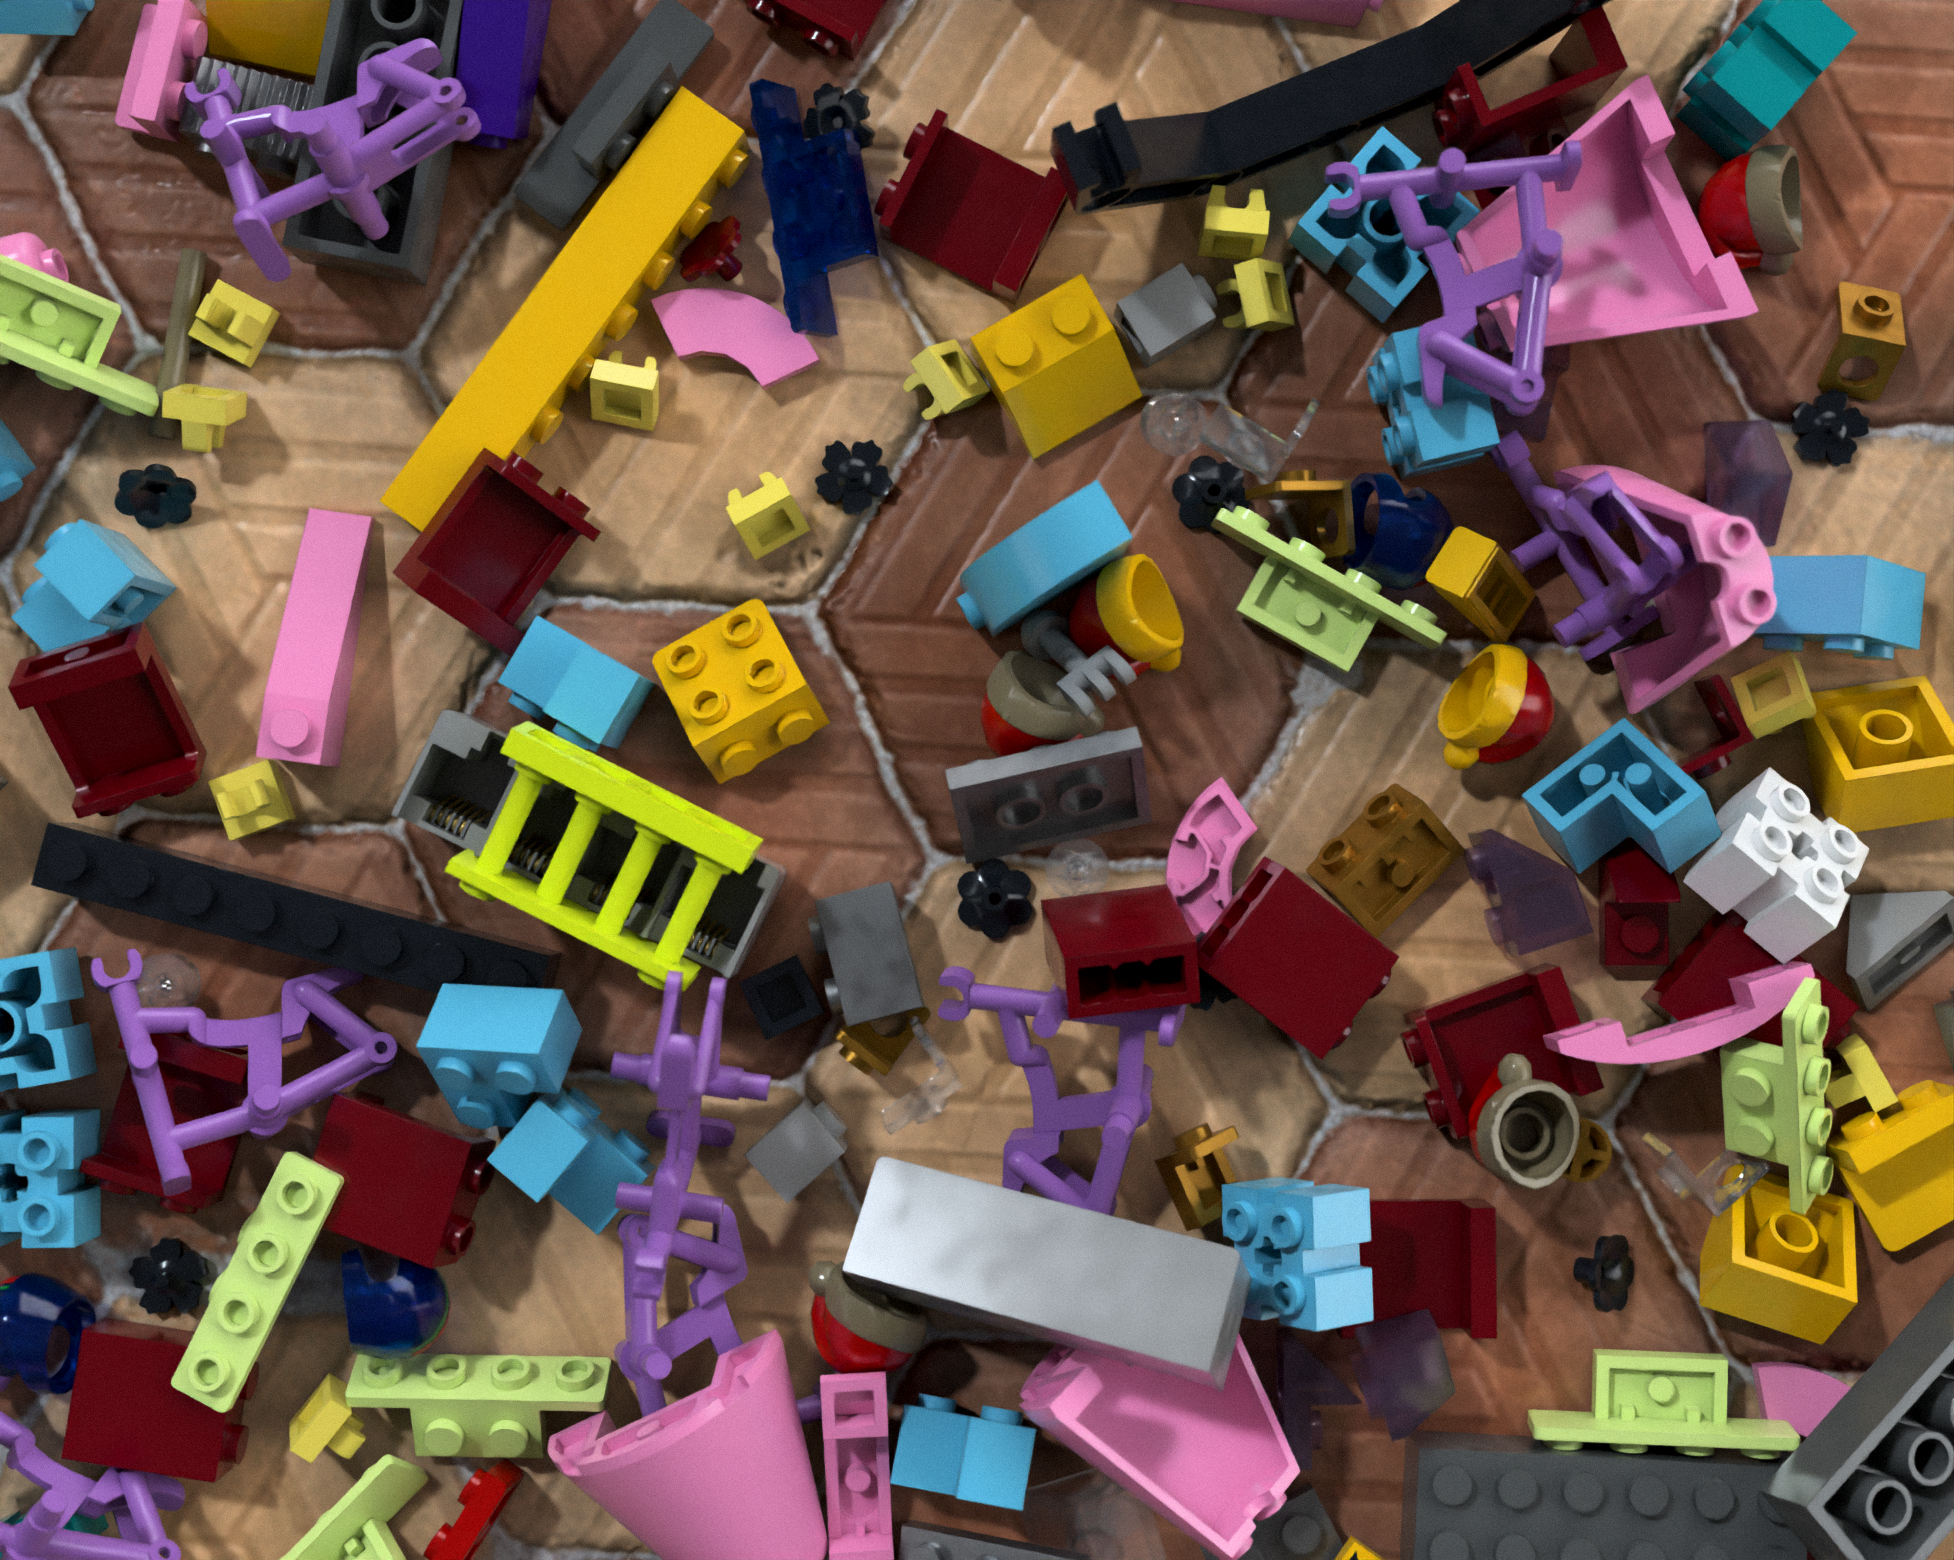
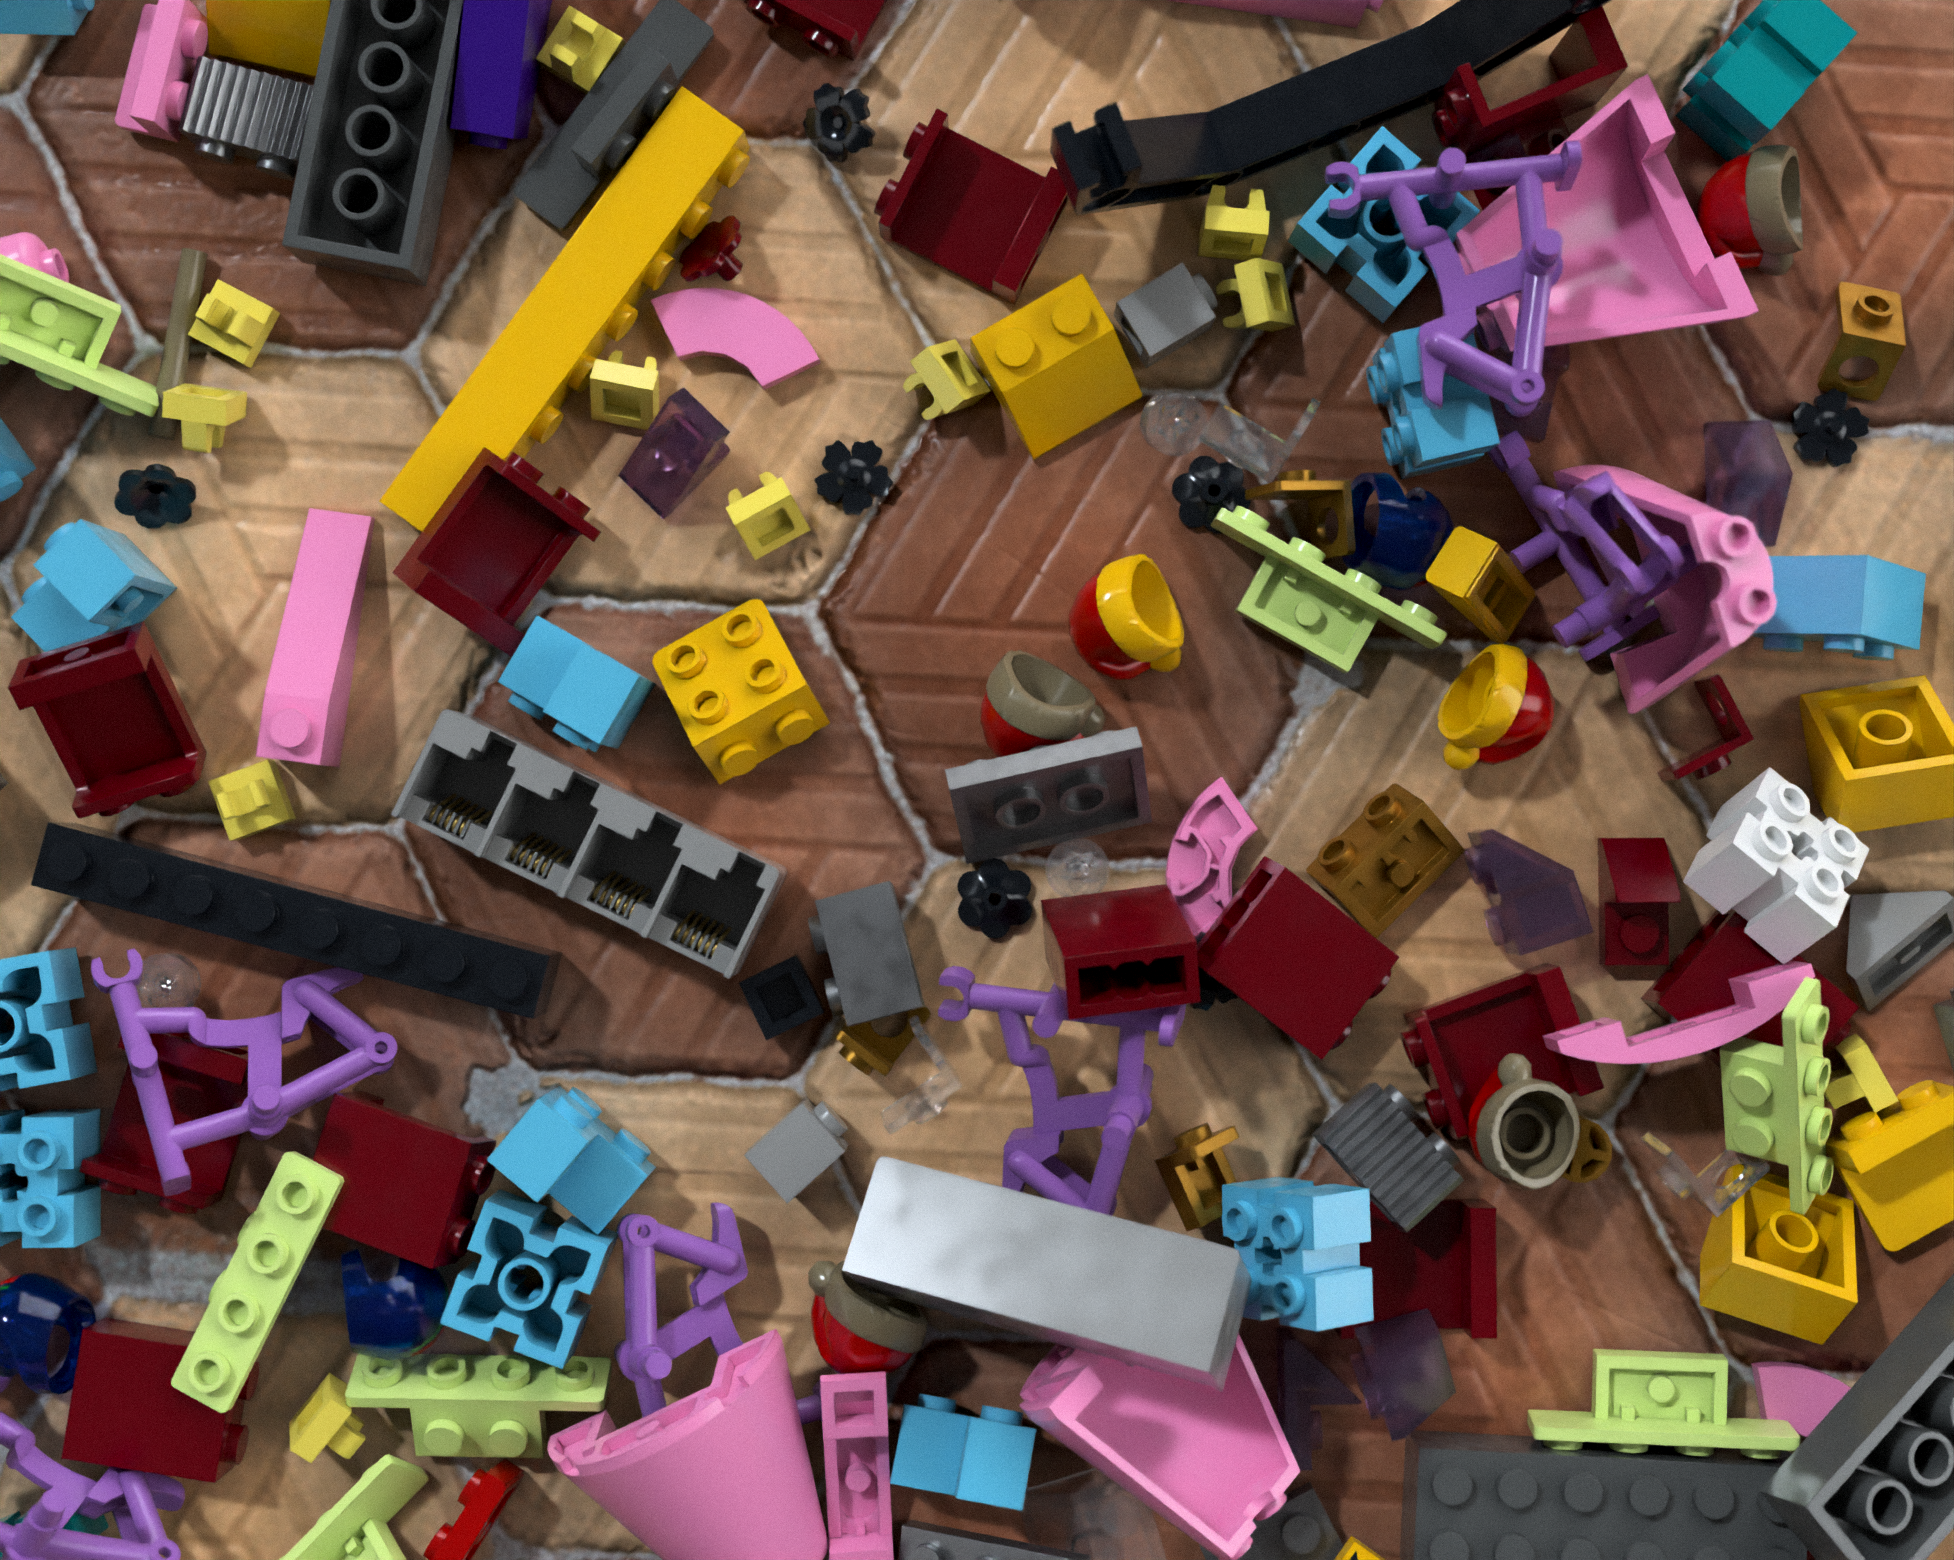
(170, 1277): black plant -> none
(335, 133): medium lavender piece -> none
(493, 1294): none -> medium azure brick
(497, 1048): medium azure brick -> none
(579, 50): none -> light yellow tile
(599, 790): neon yellow fence -> none
(675, 453): none -> clear purple slope
(680, 1073): medium lavender piece -> none
(815, 205): clear blue bracket -> none
(1043, 560): medium azure brick -> none
(1047, 637): light grey hinge -> none
(1390, 1155): none -> flat silver brick
(1607, 1273): black plant -> none
(1617, 791): medium azure brick -> none
(1773, 695): light yellow tile -> none

